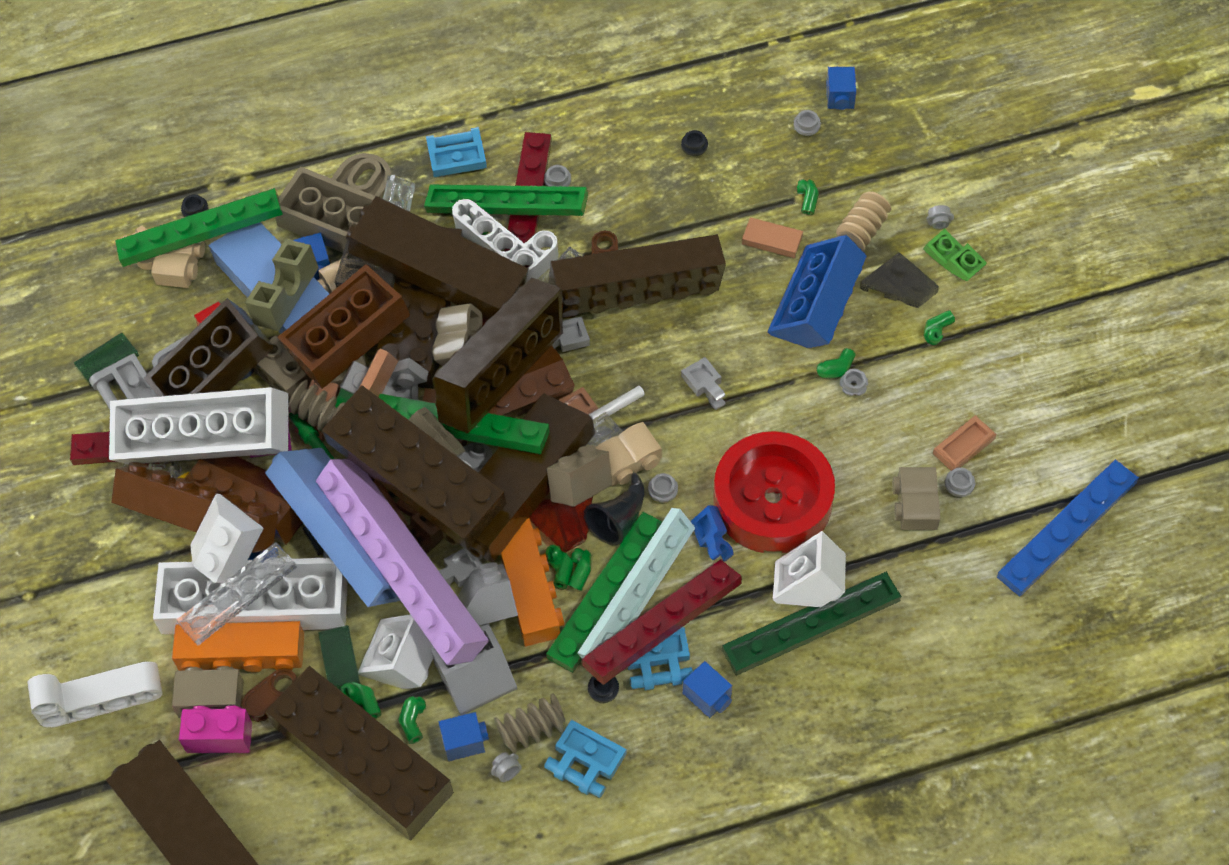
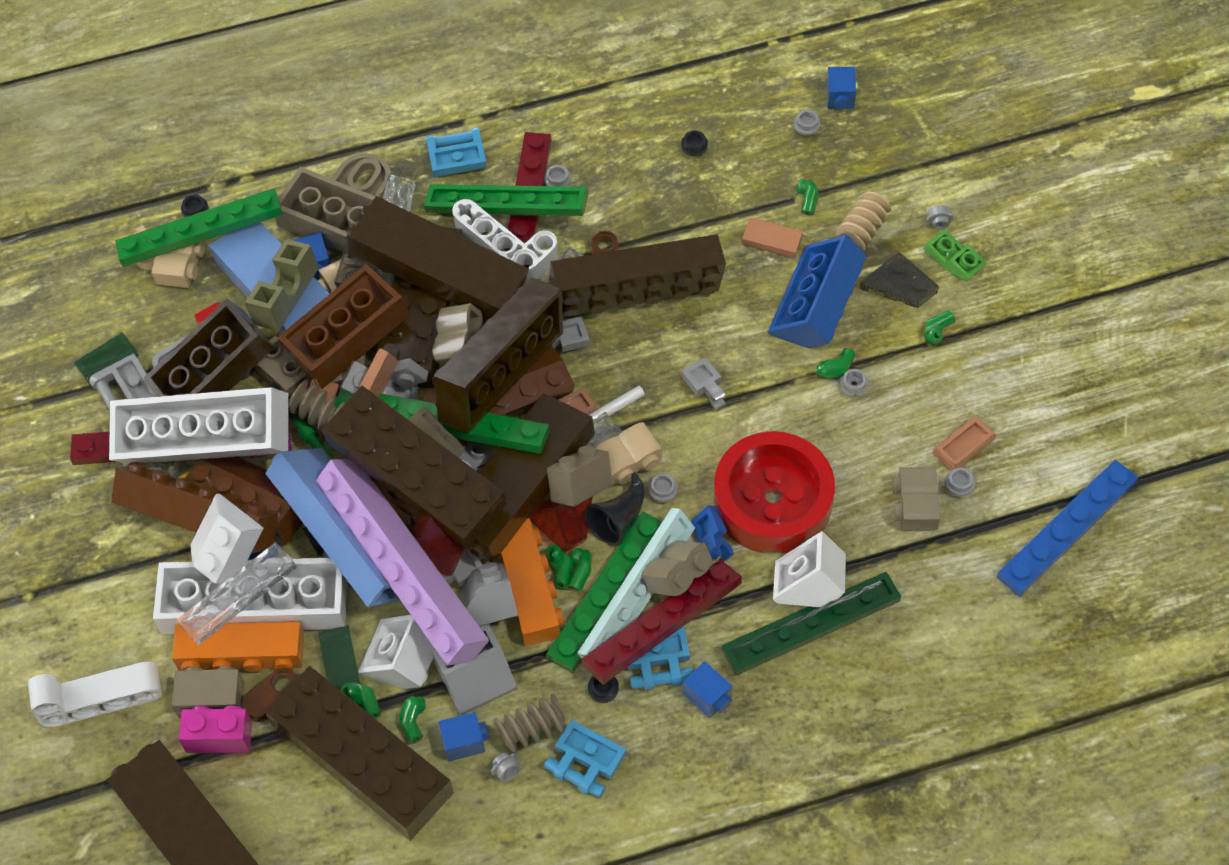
(436, 545): none -> clear red slope
(677, 567): none -> dark tan brick

